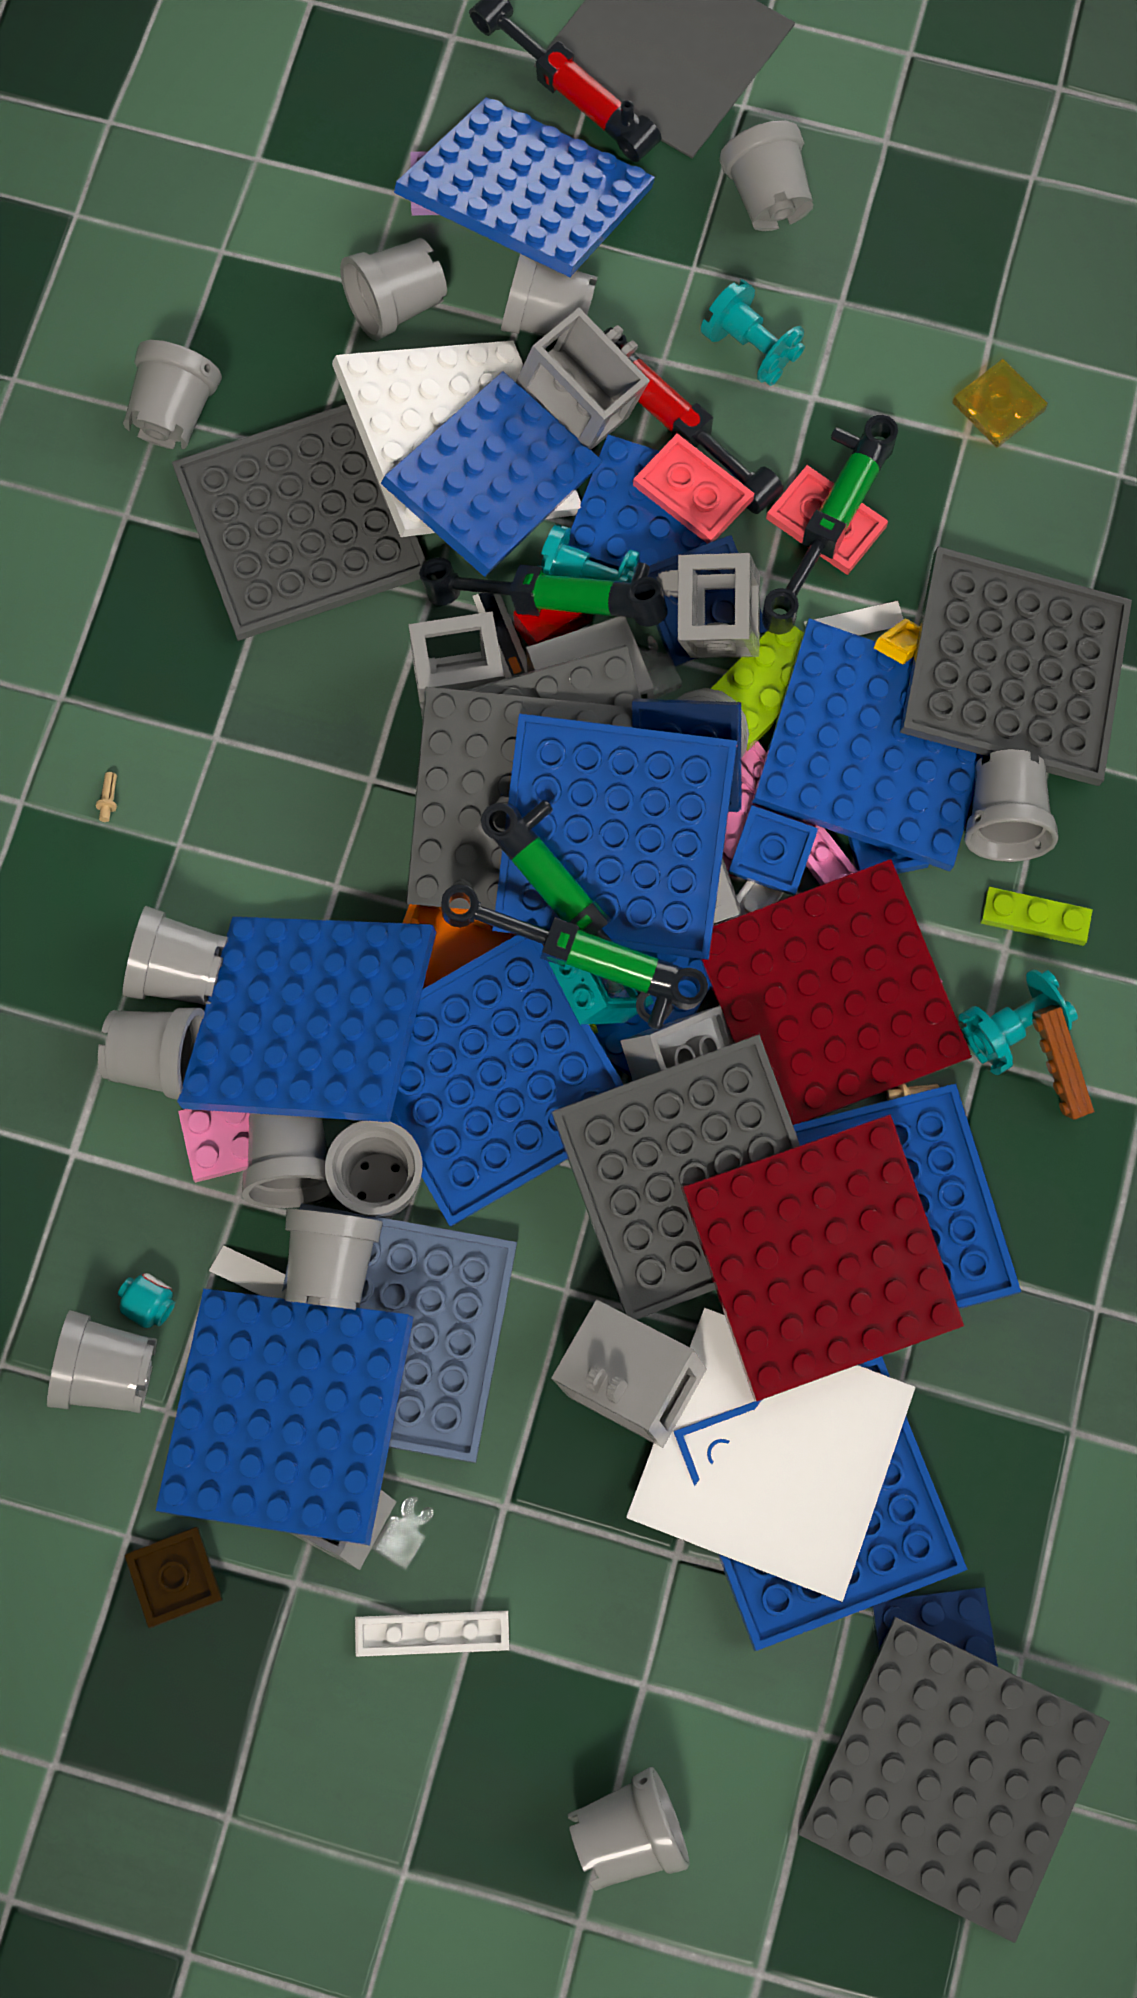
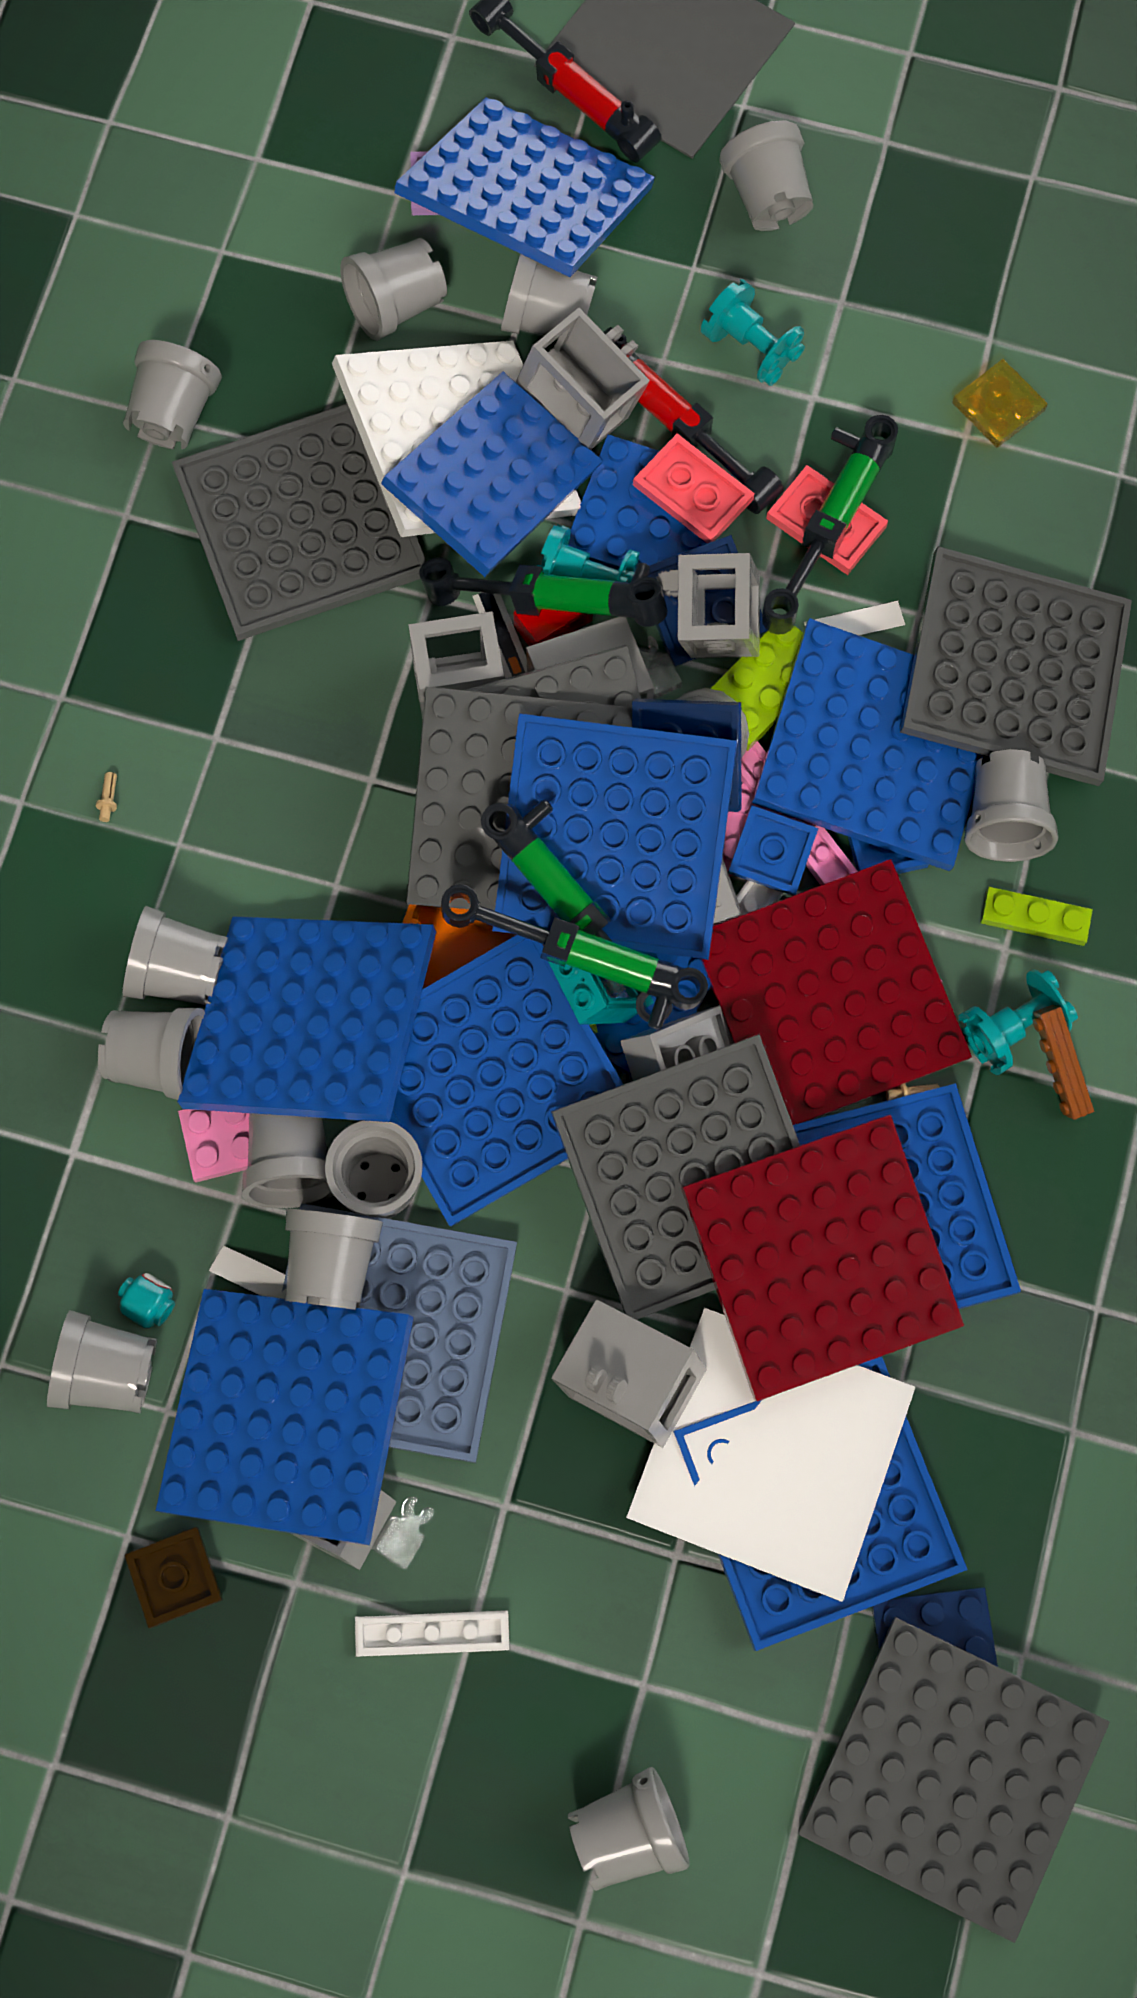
(899, 641): yellow tile -> none

